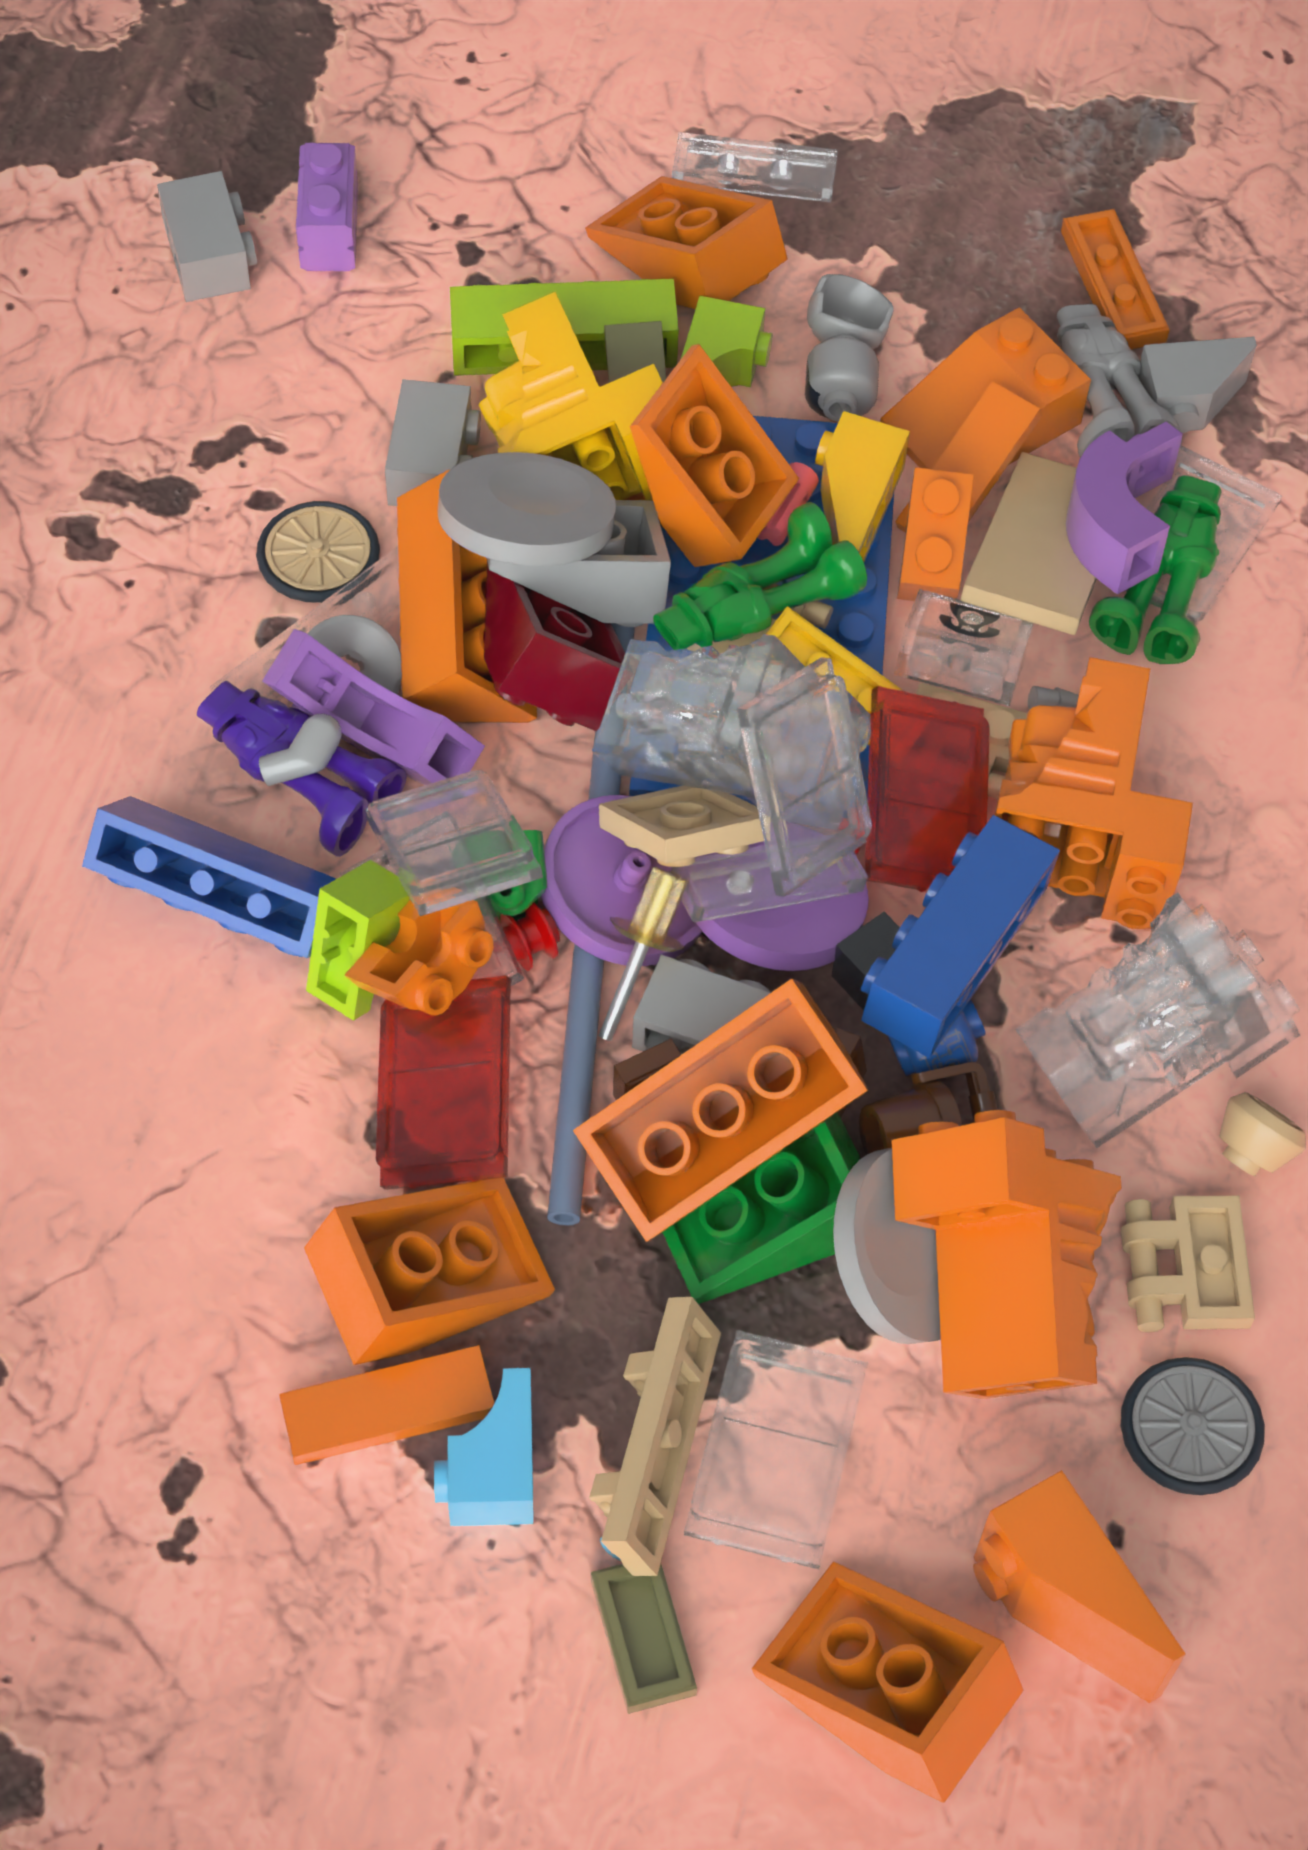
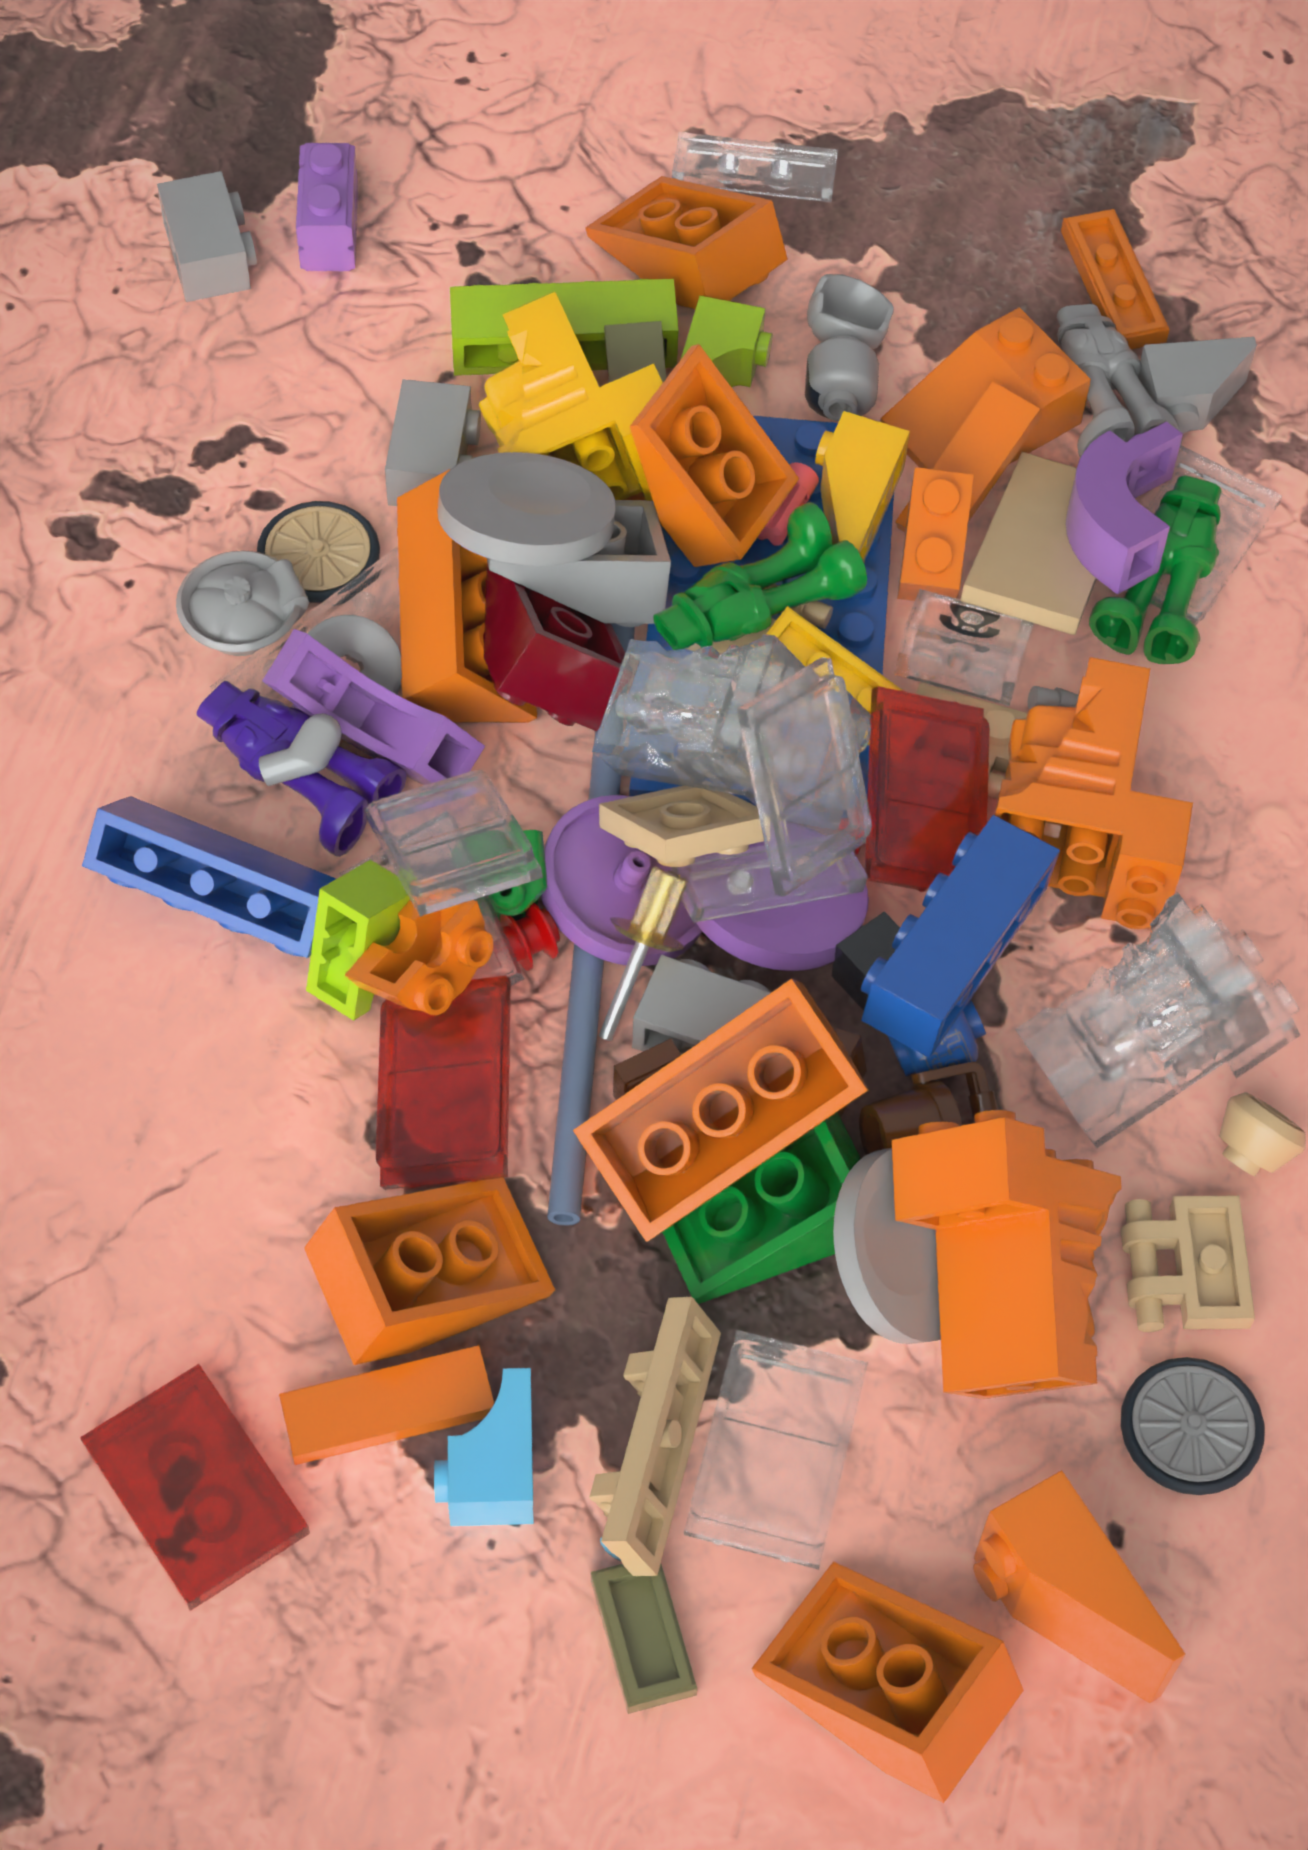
(194, 1486): none -> clear red tile
(240, 601): none -> light grey piece

